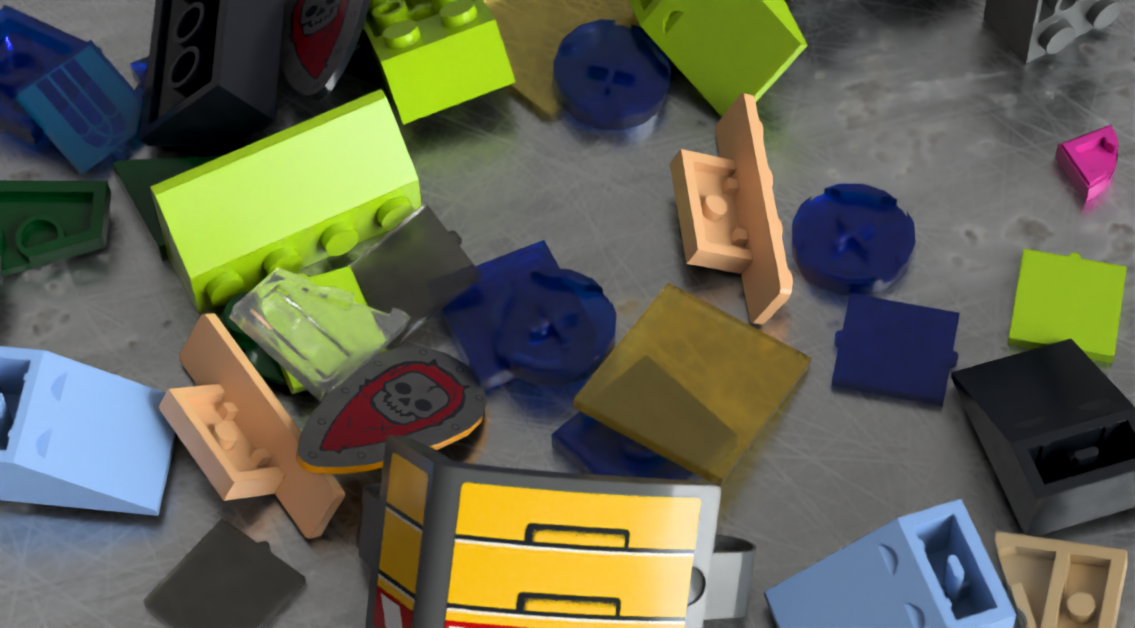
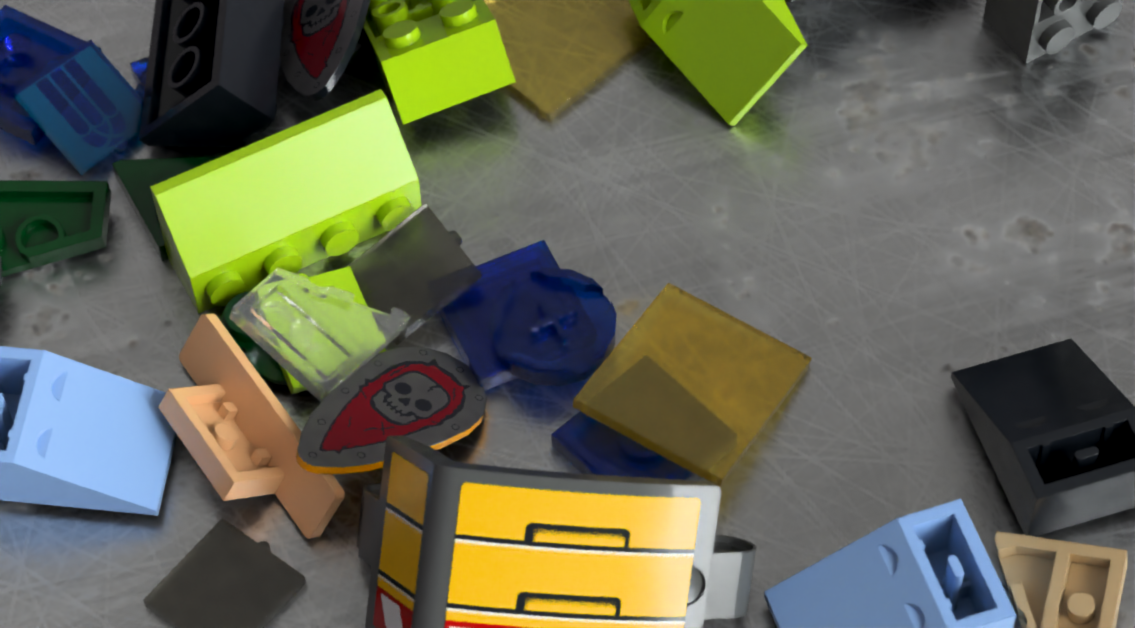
(610, 75): clear blue tile -> none
(731, 210): light nougat bracket -> none
(852, 240): clear blue tile -> none
(895, 349): clear blue piece -> none
(1067, 300): lime piece -> none
(1090, 160): dark pink tile -> none

